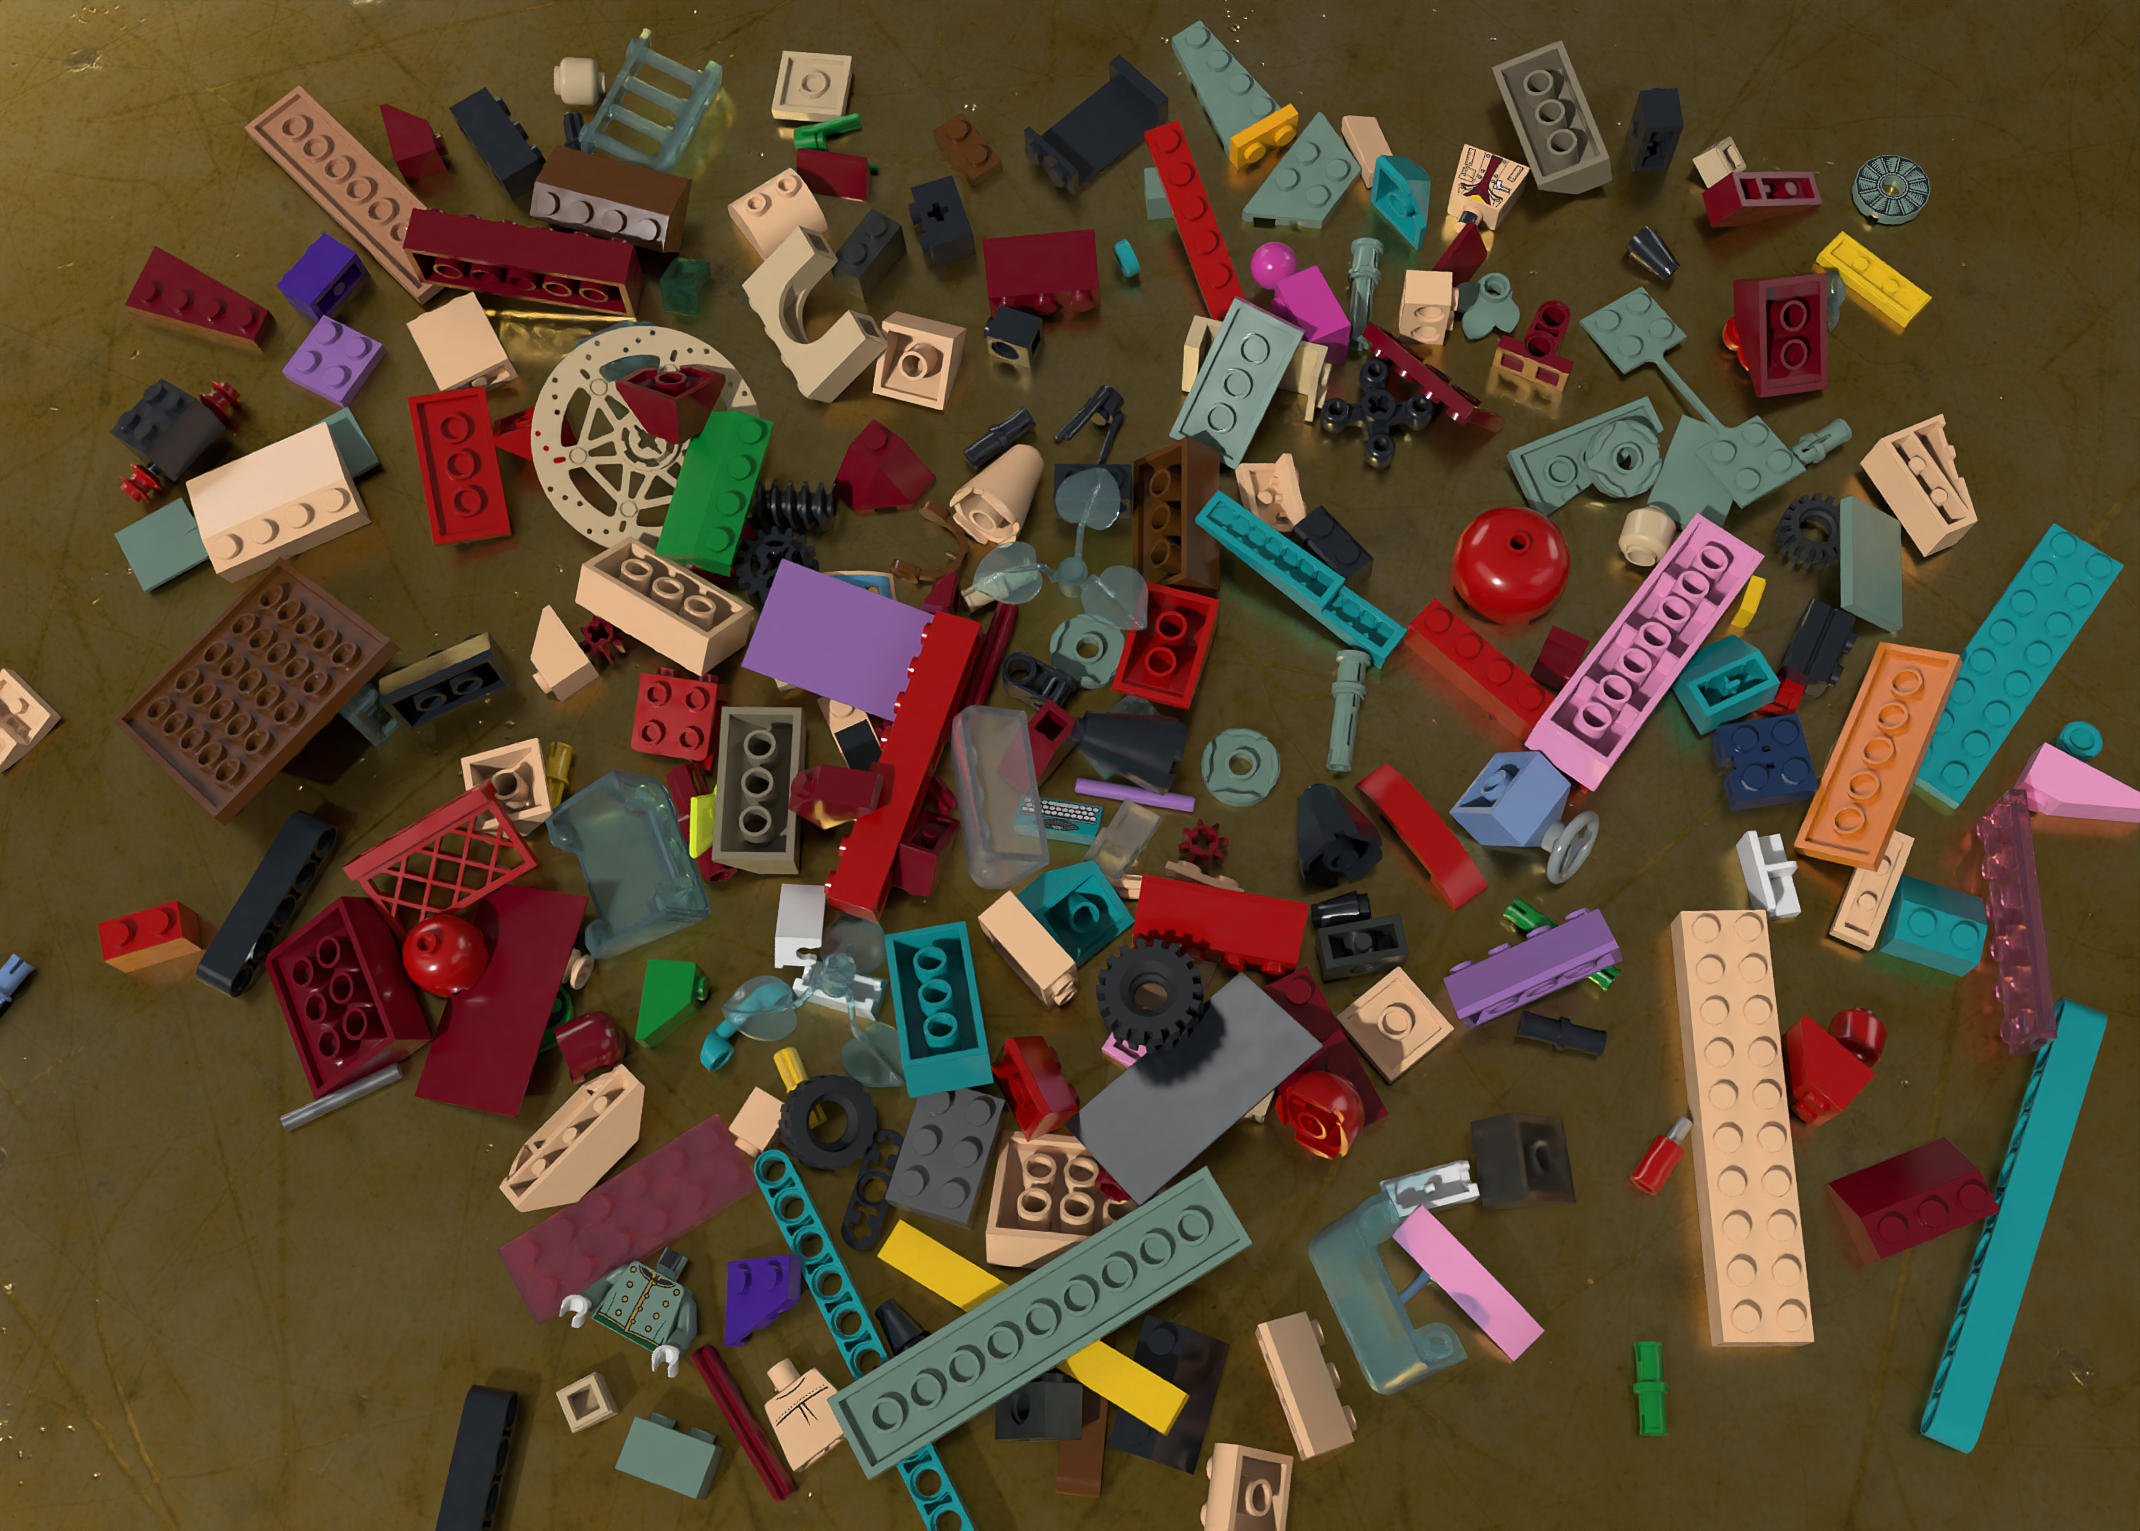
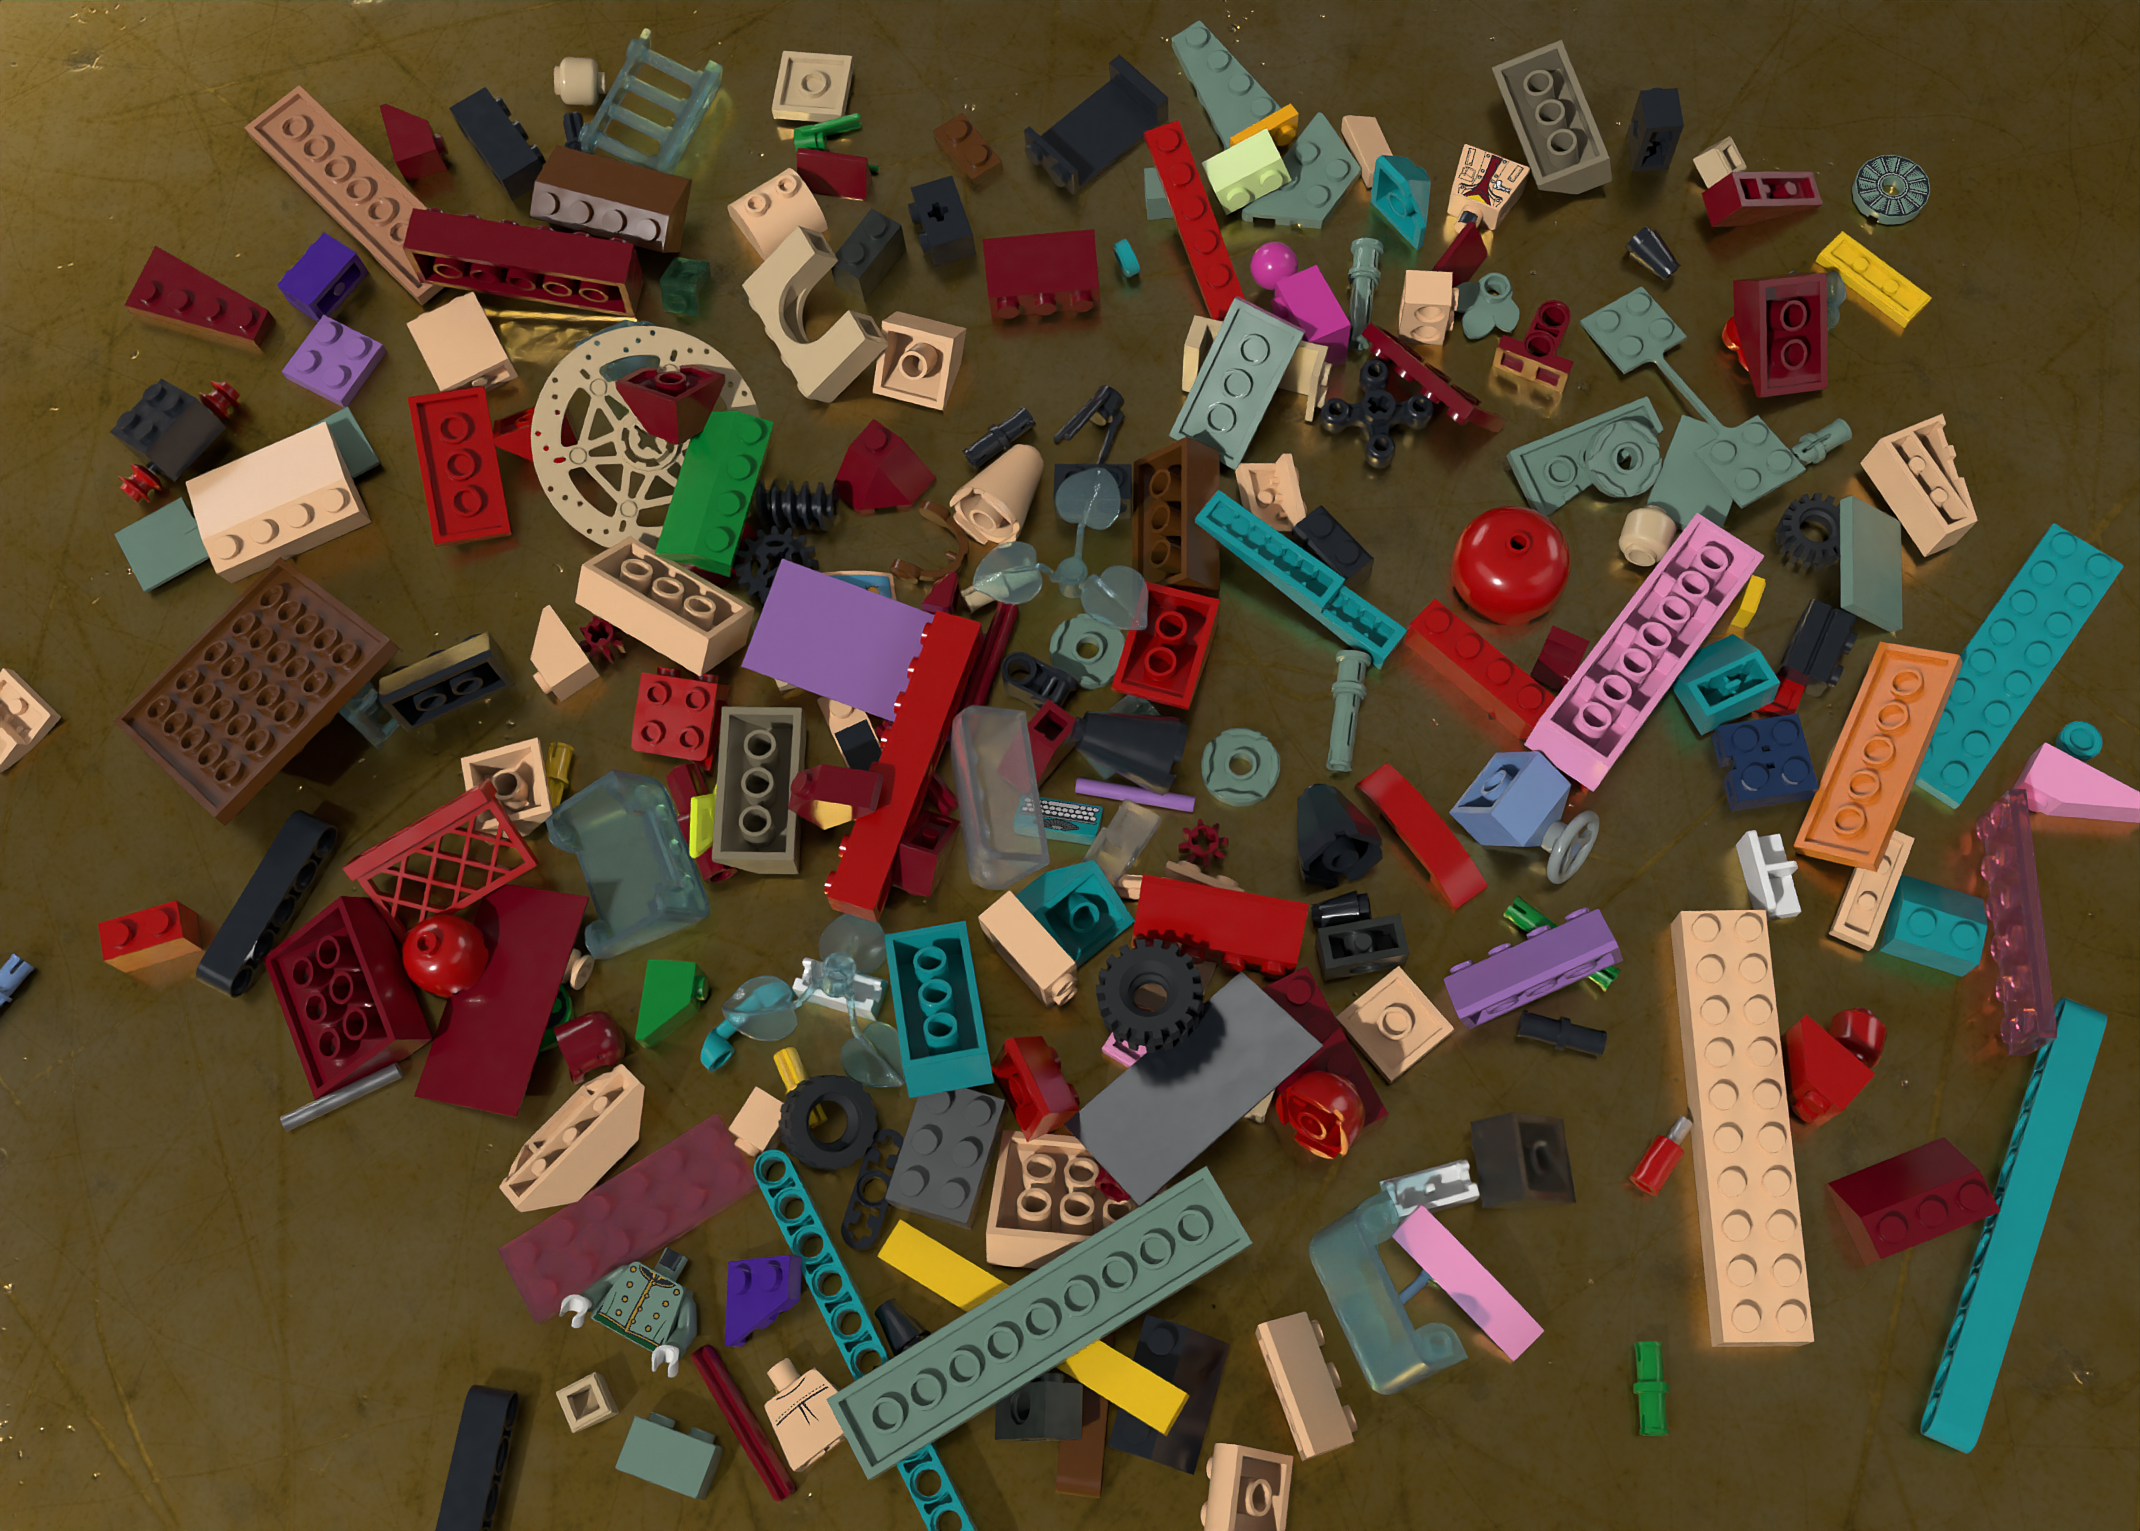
(799, 924): white hinge -> none
(1014, 335): black brick -> none
(1246, 171): none -> yellowish green brick

